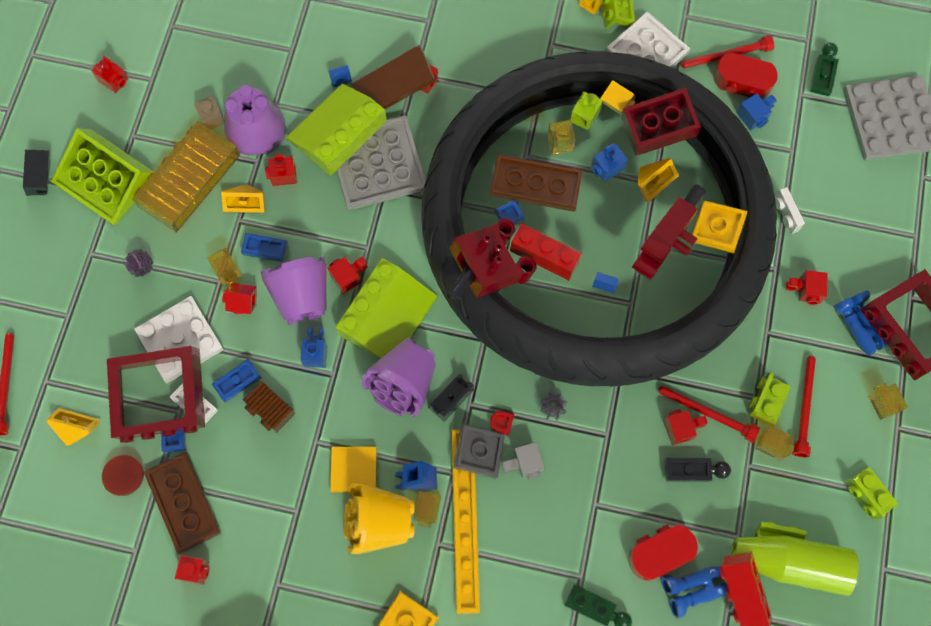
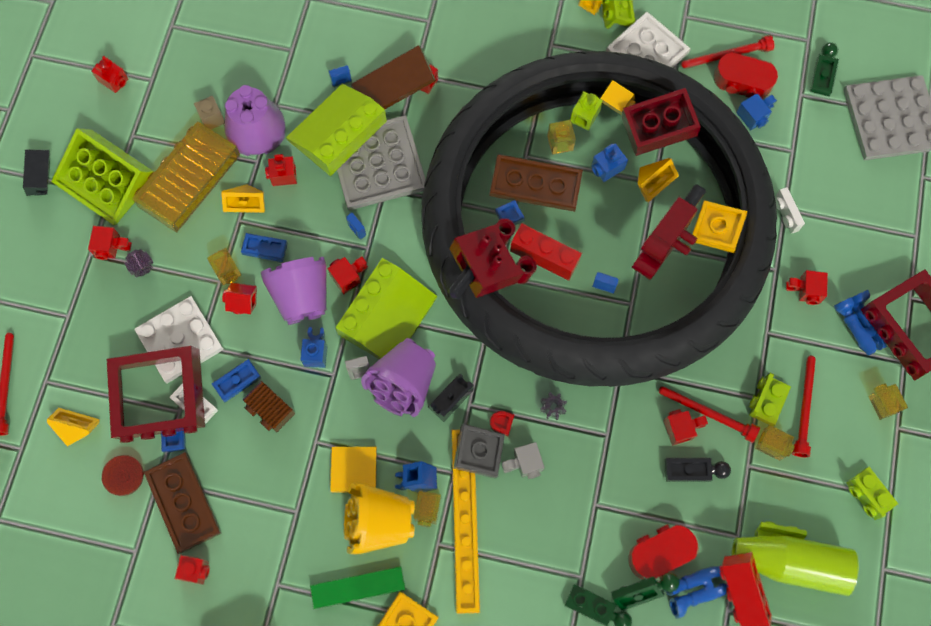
(106, 241): none -> red brick
(356, 226): none -> blue tile
(357, 367): none -> light grey tile
(357, 587): none -> green tile
(644, 591): none -> dark green plate

